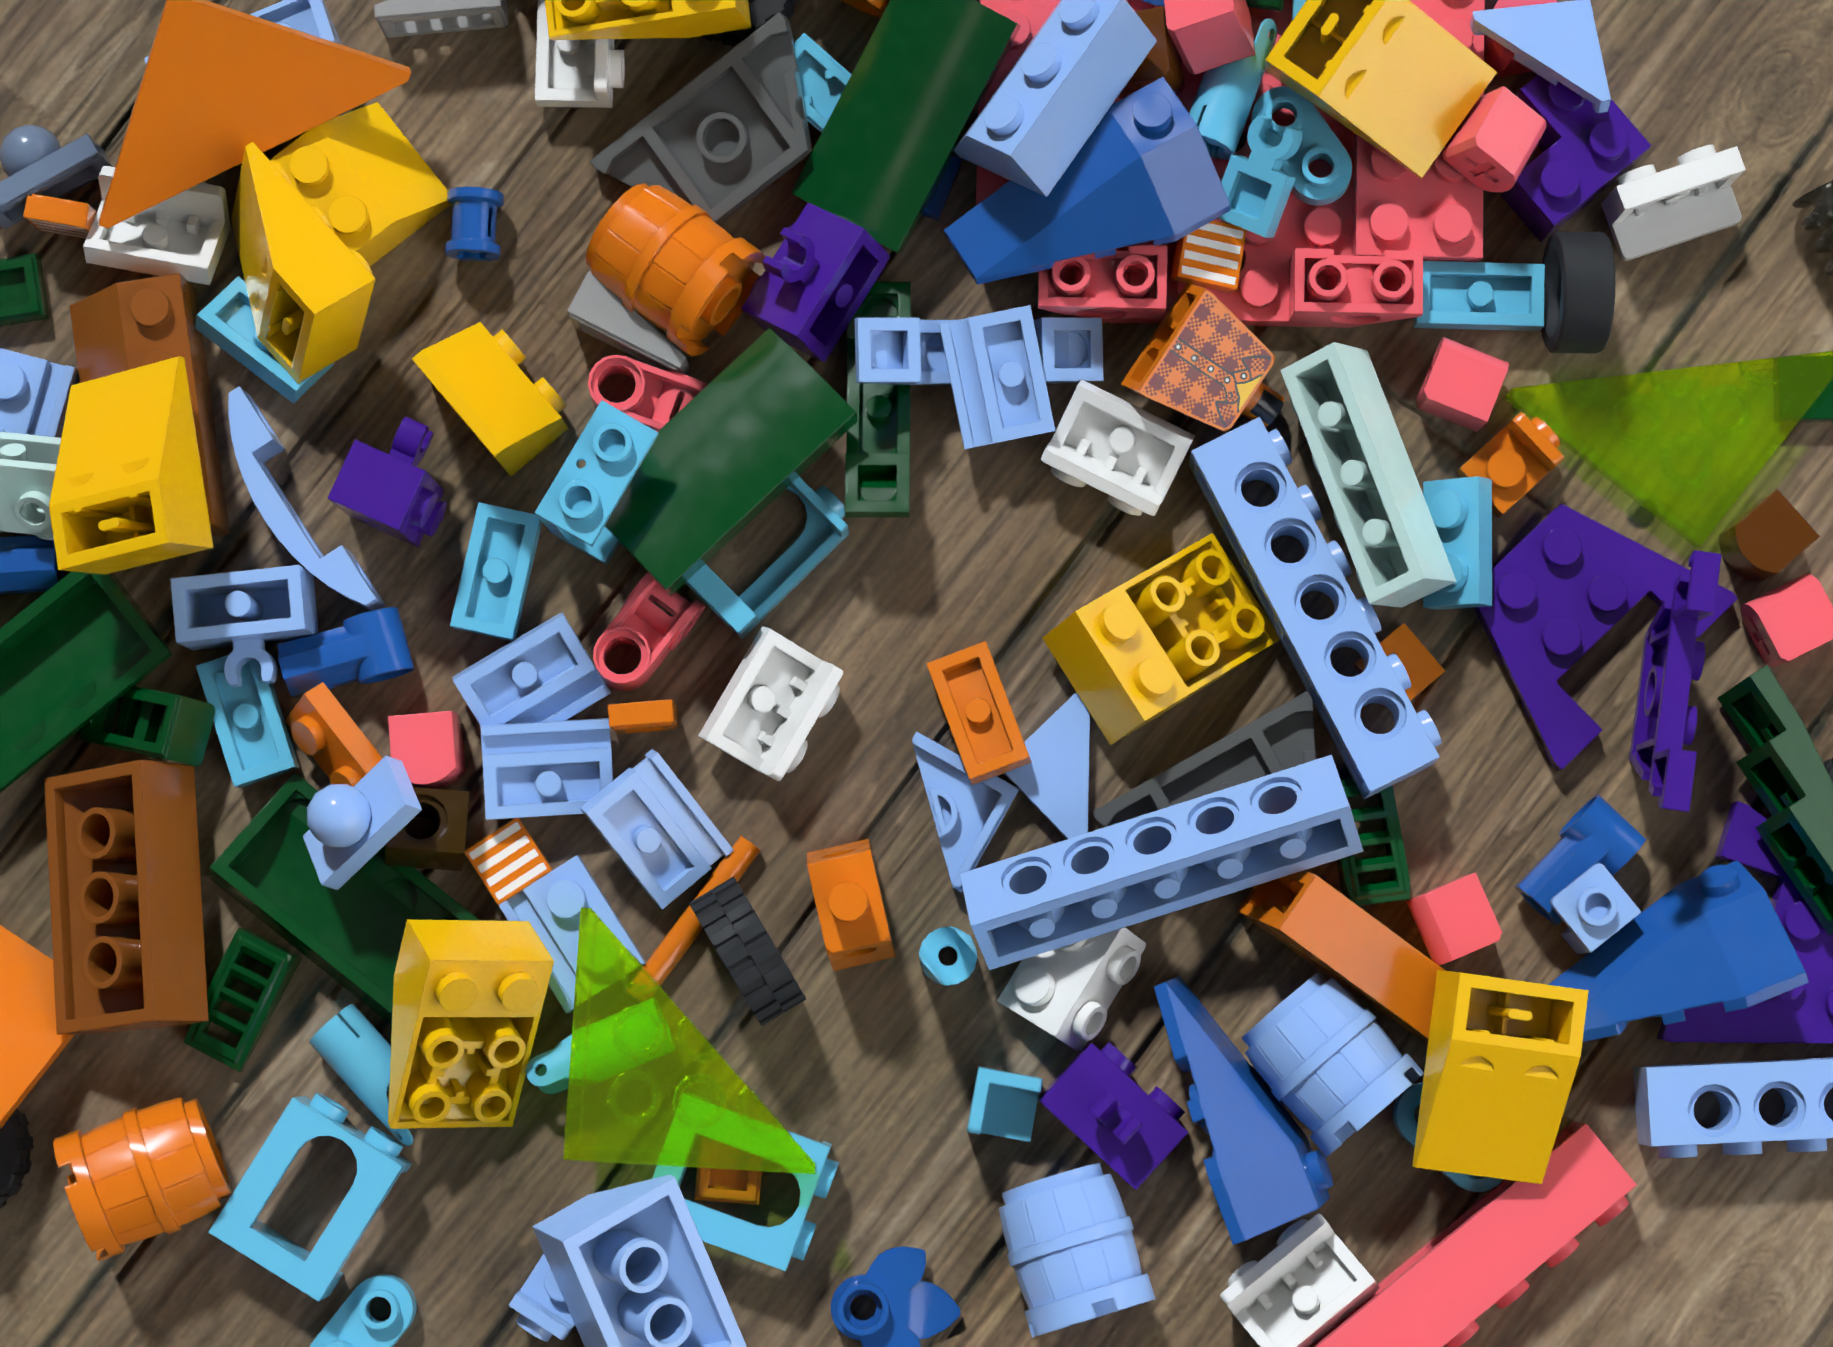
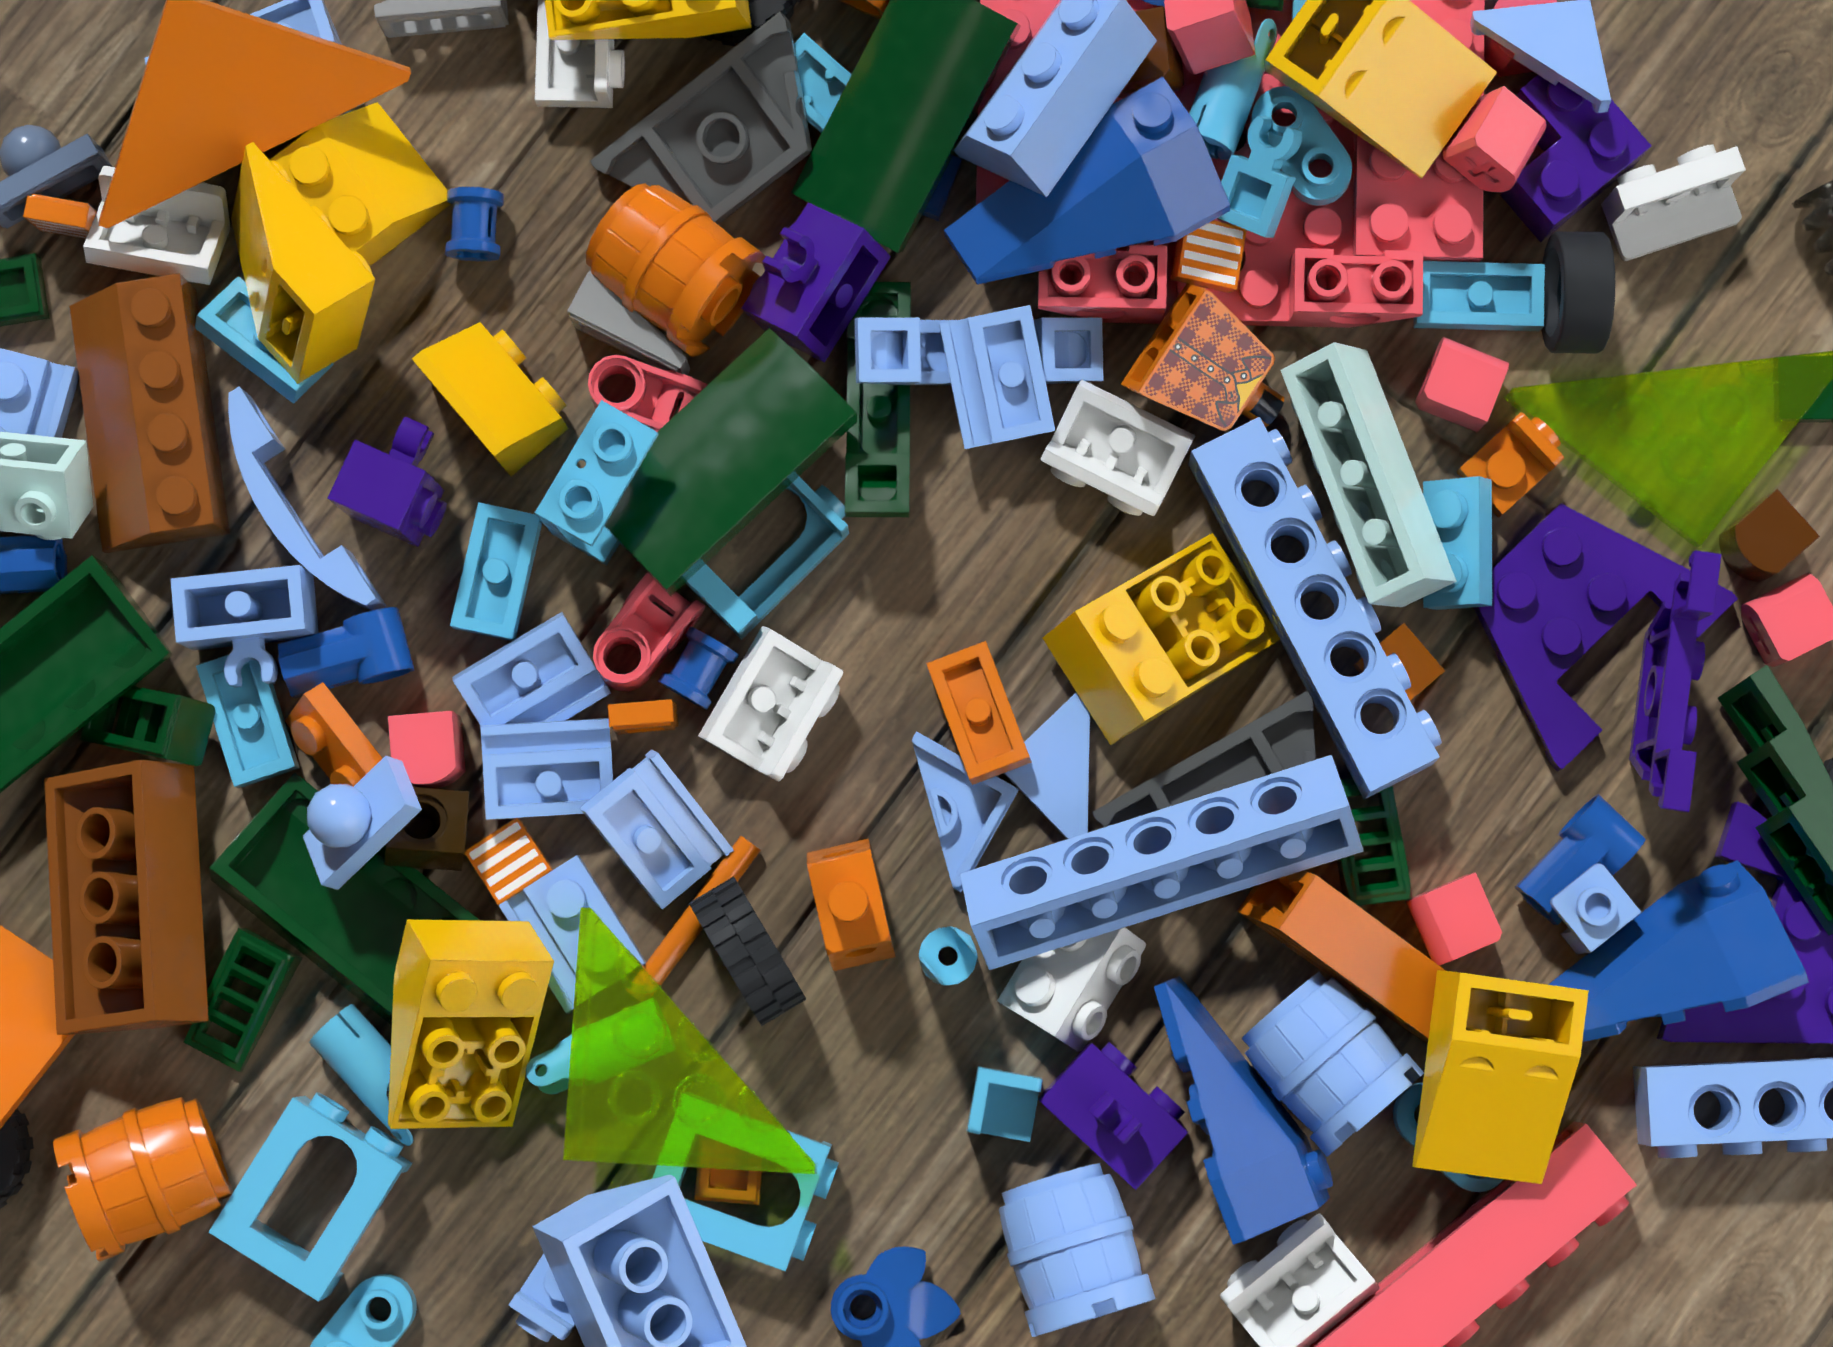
(129, 473): yellow slope -> none
(698, 668): none -> blue bush

